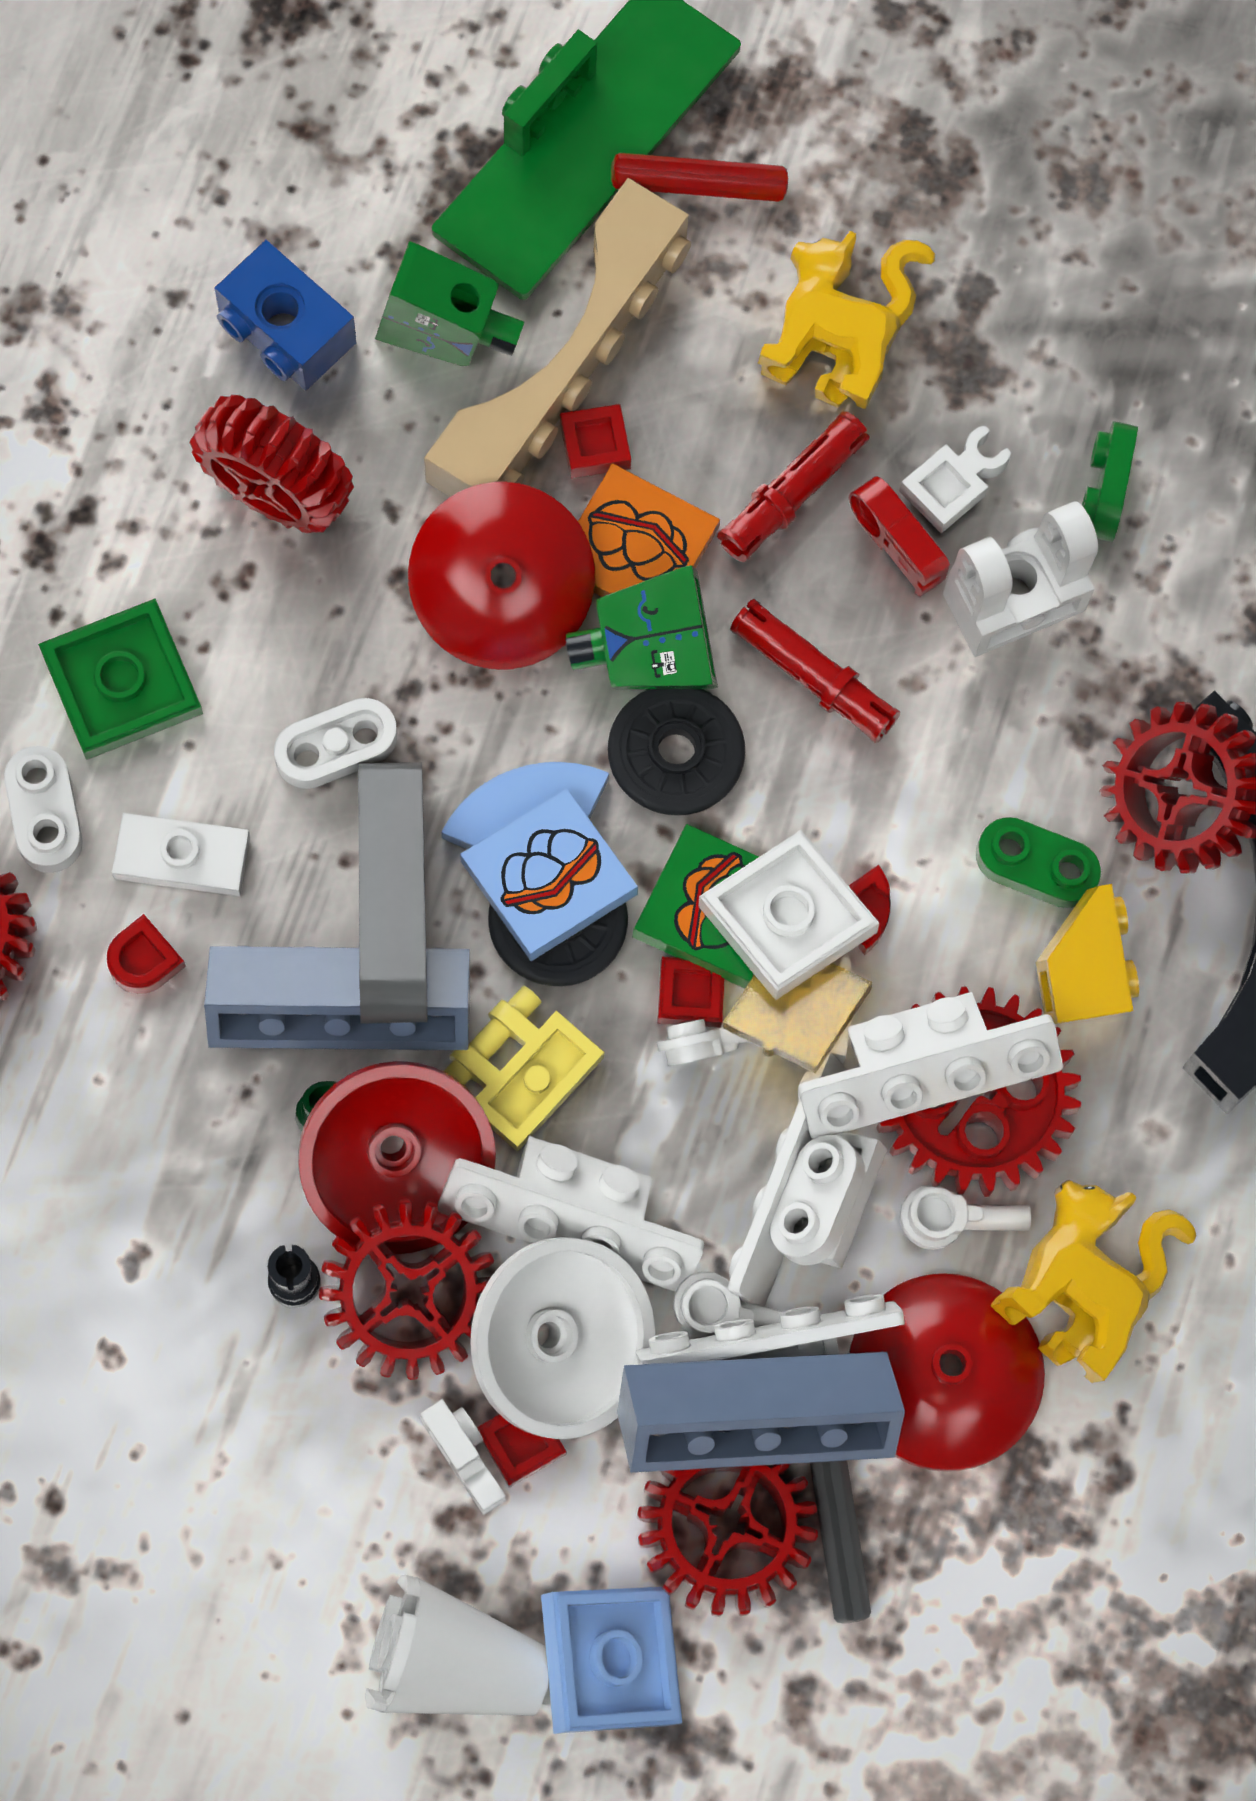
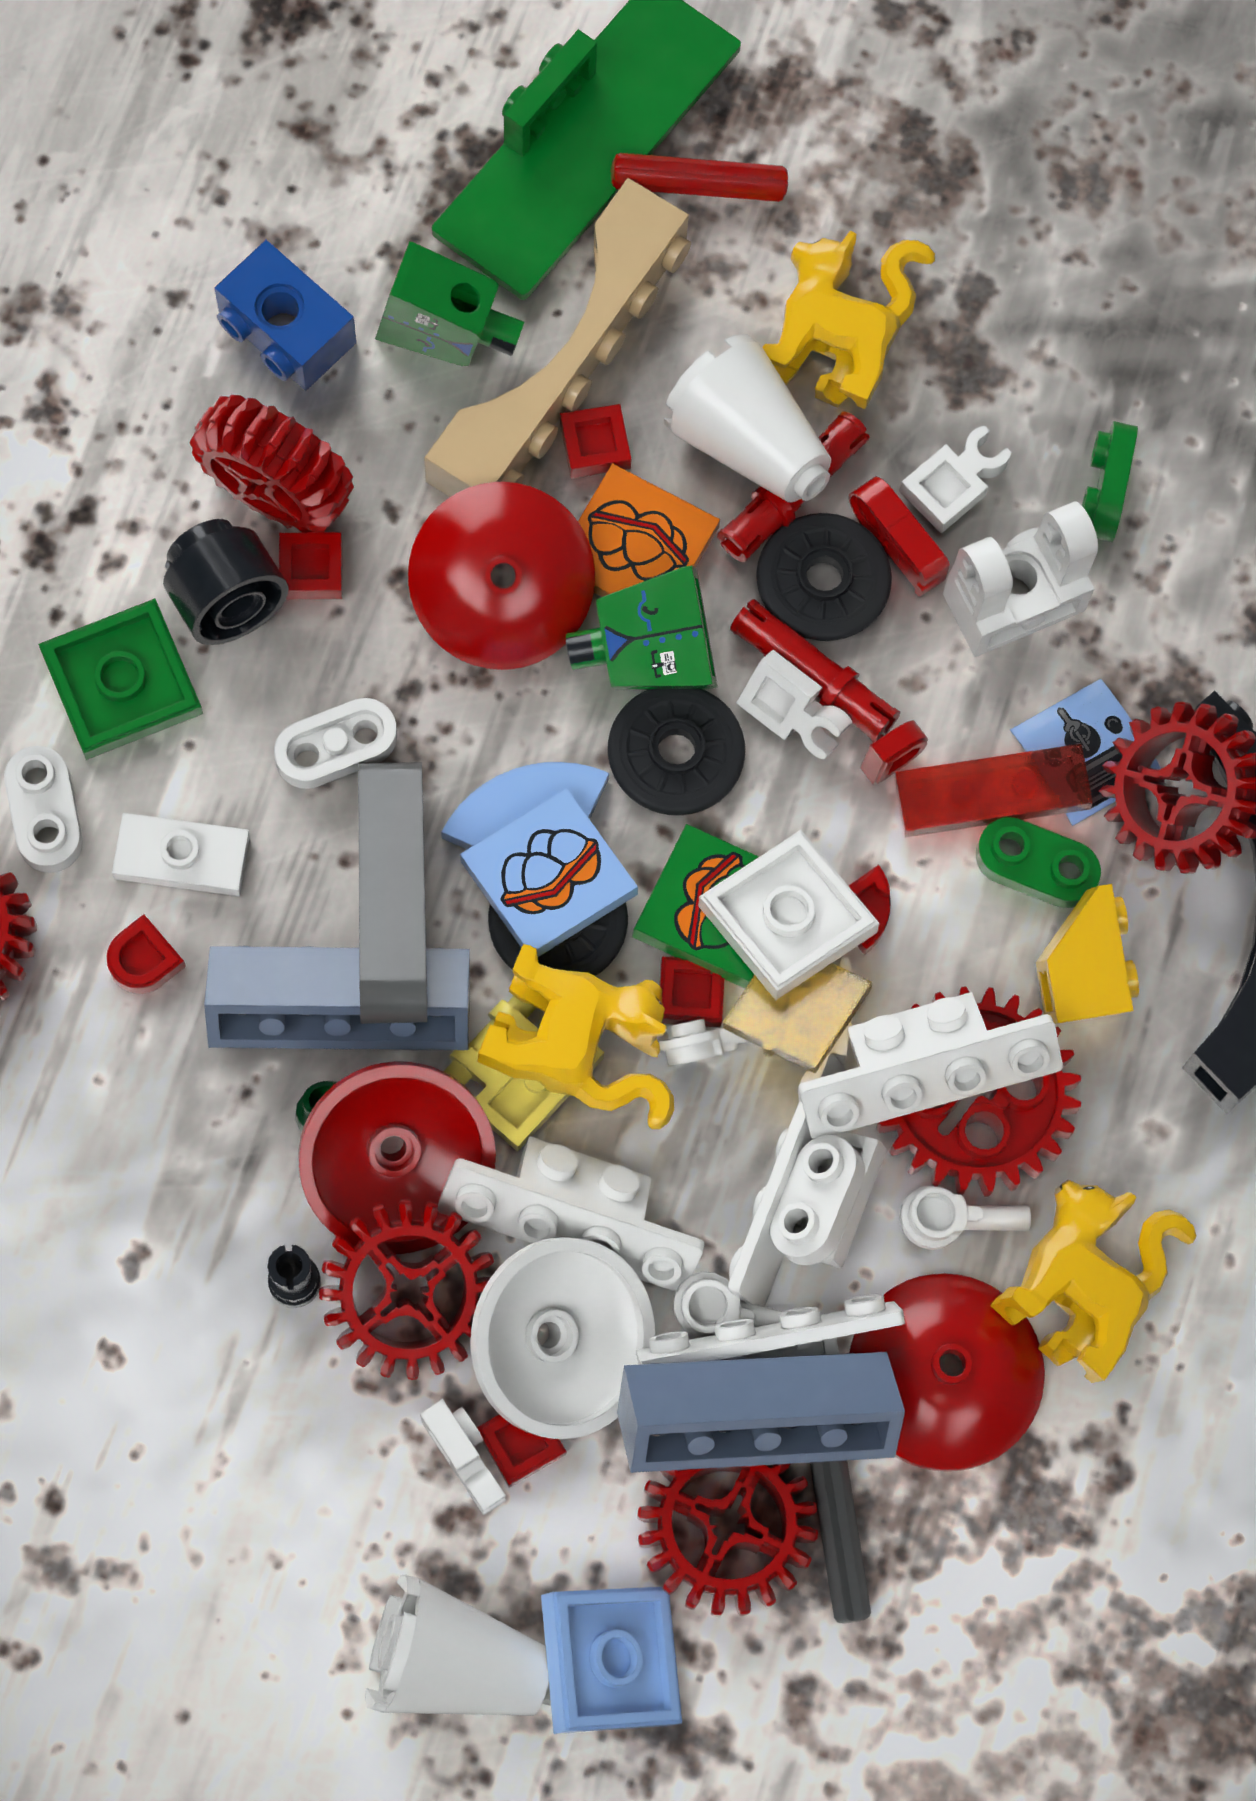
(222, 581): none -> black piece
(312, 564): none -> red tile
(567, 1041): none -> yellow animal
(749, 421): none -> white cone
(786, 703): none -> white plate
(833, 541): none -> black wheel
(893, 751): none -> red tile
(993, 788): none -> clear red tile
(1084, 718): none -> light blue sticker

